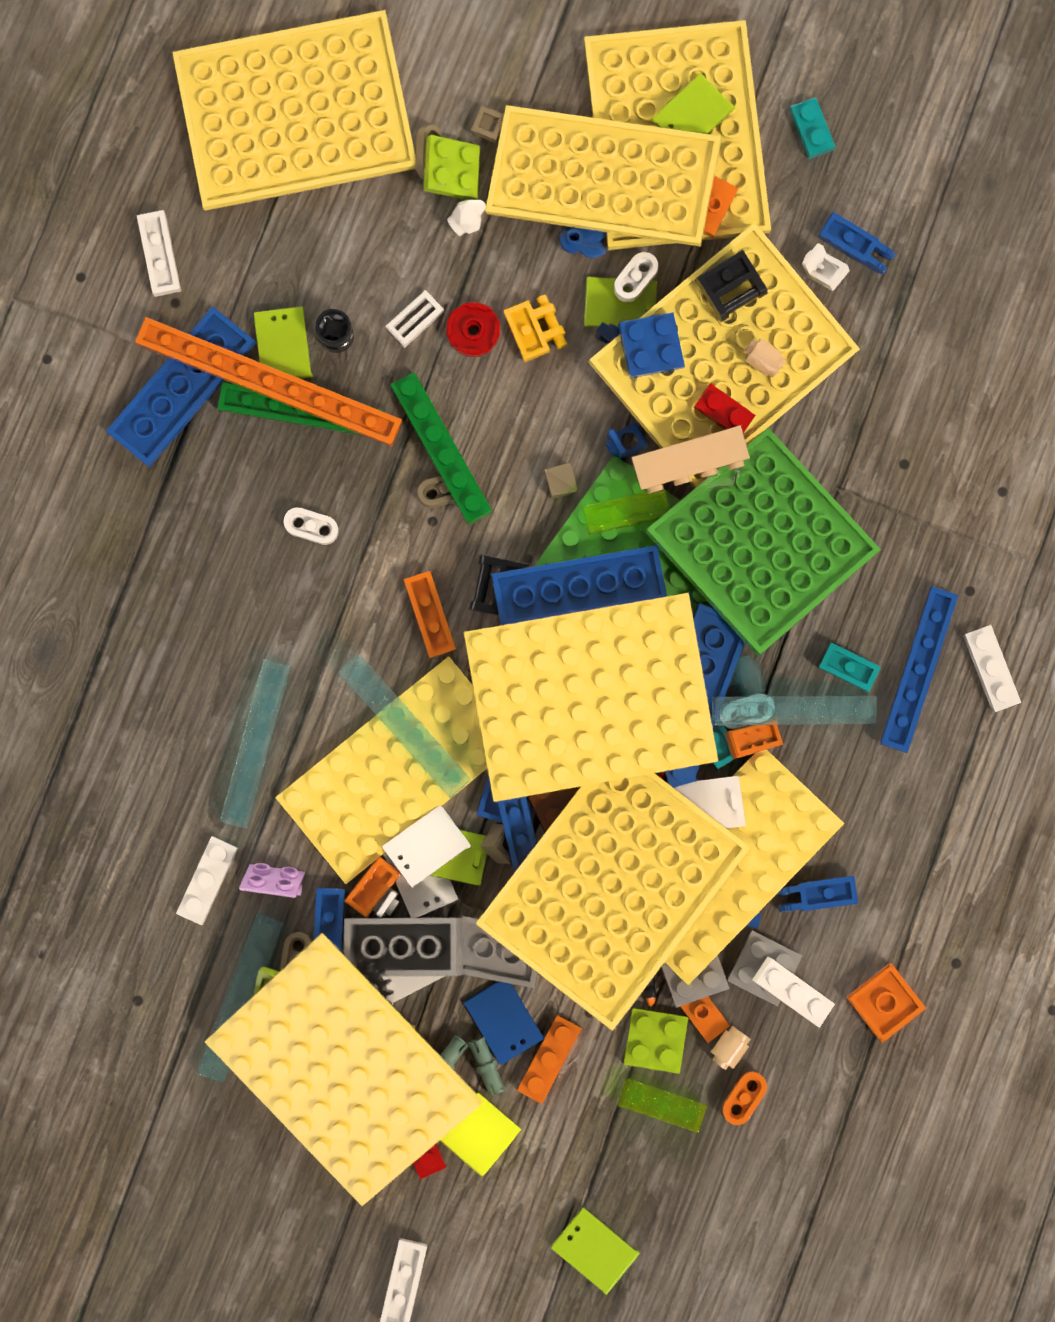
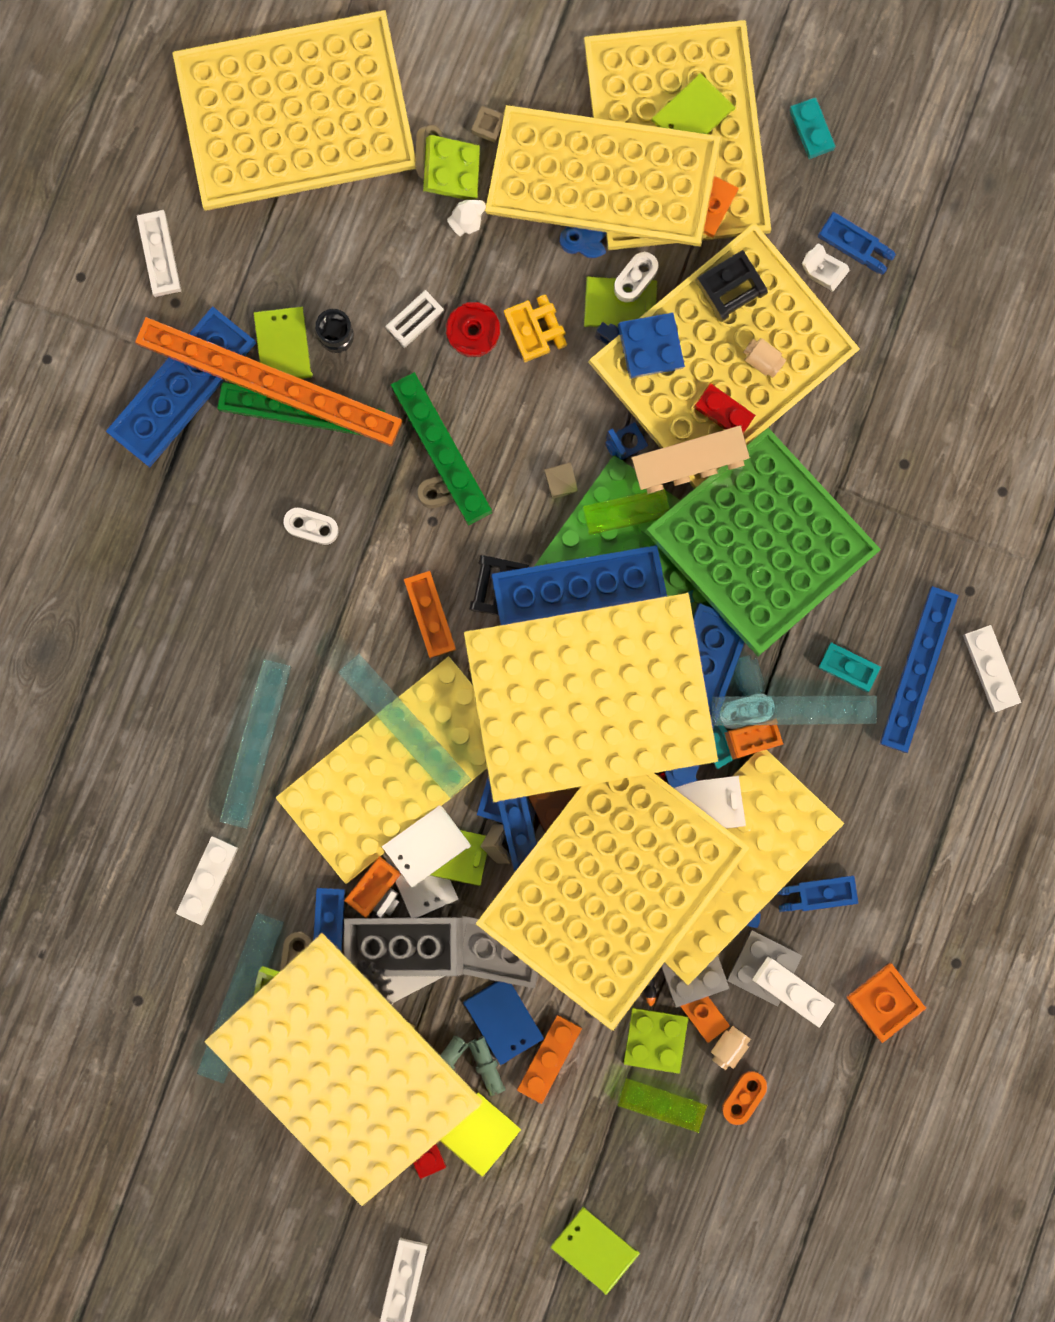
(271, 880): lavender hinge -> none

